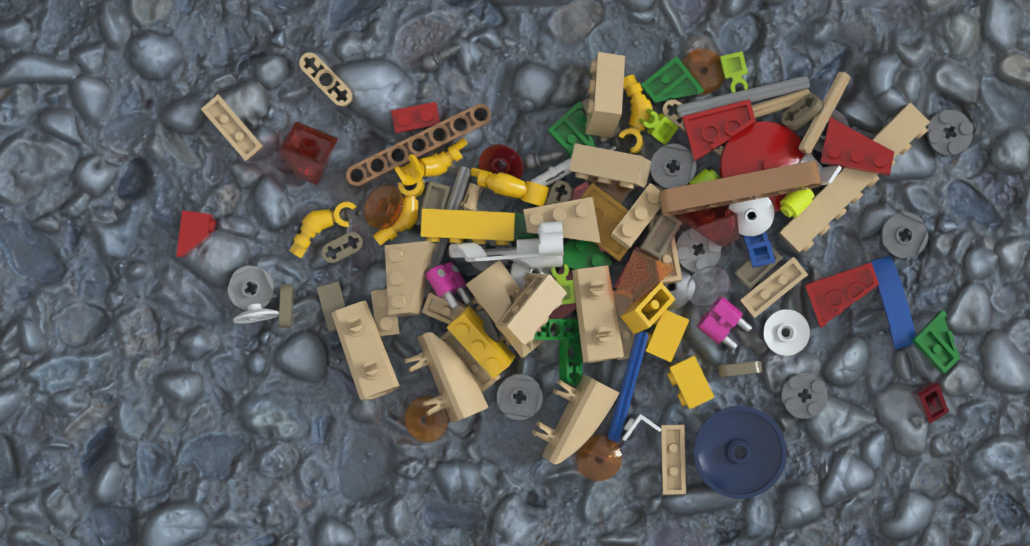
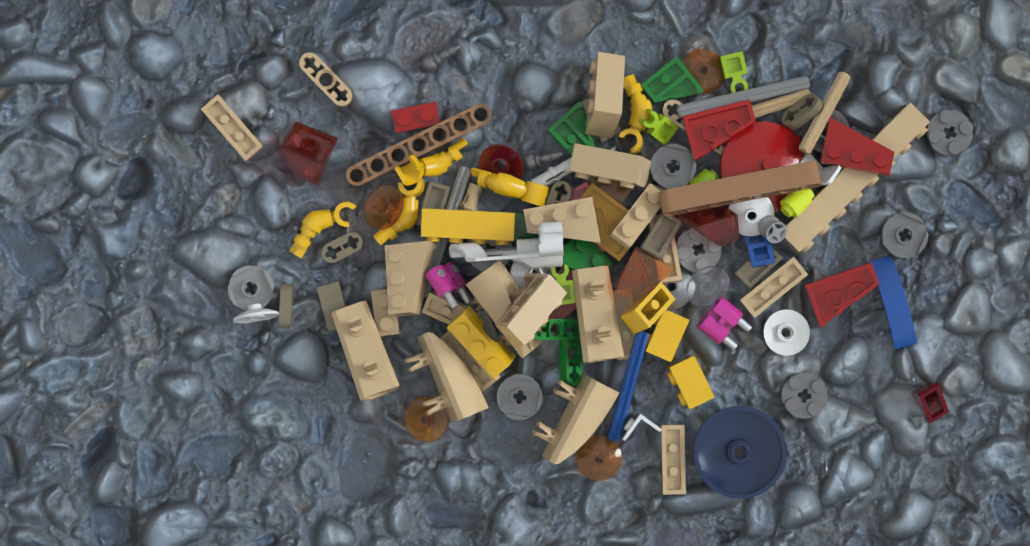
(194, 231): red slope -> none
(740, 368): dark tan beam -> none
(778, 228): none -> light grey wheel
(937, 343): green wing -> none

